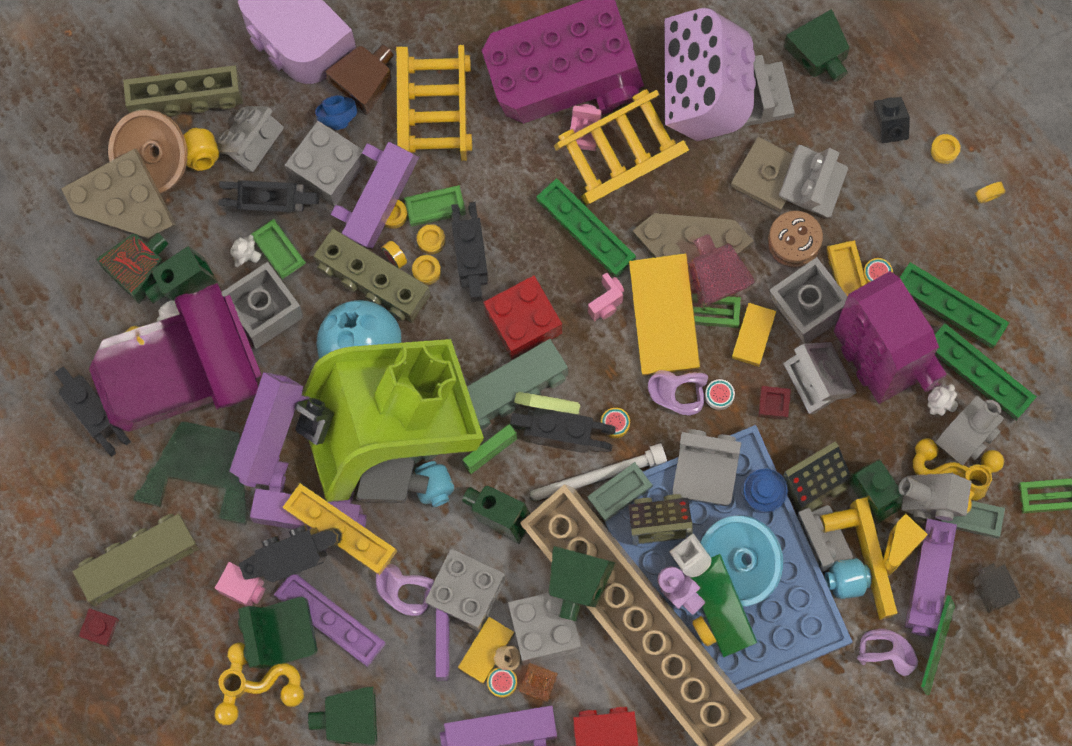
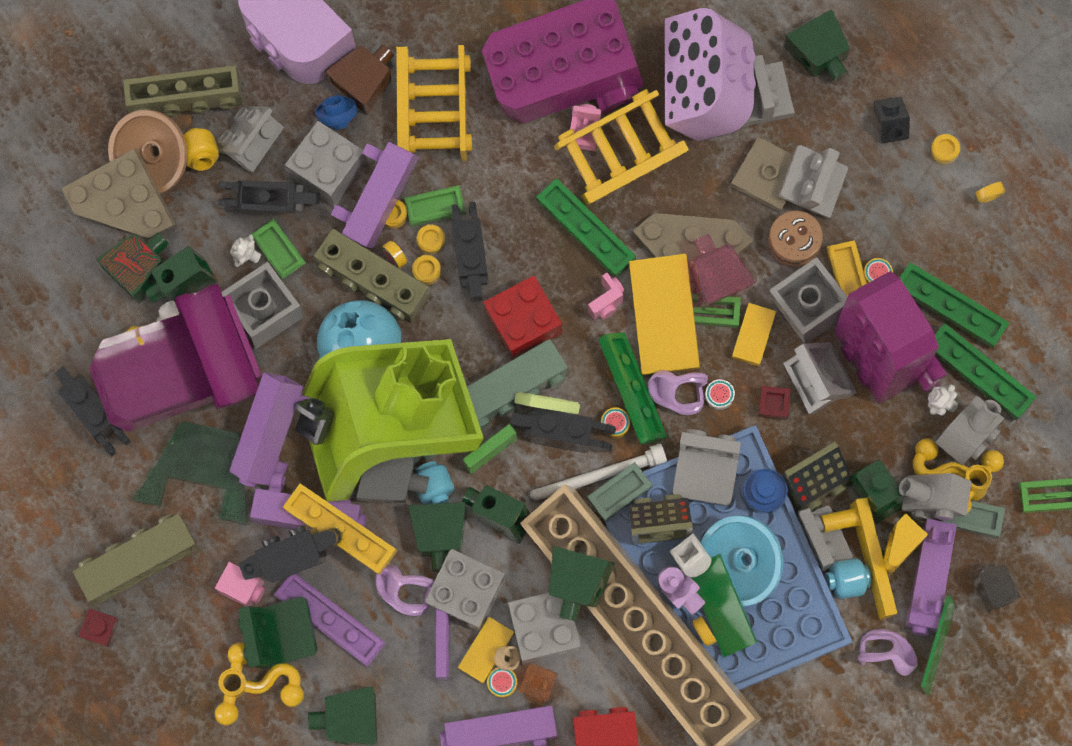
(438, 530): none -> dark green torso
(632, 388): none -> green plate

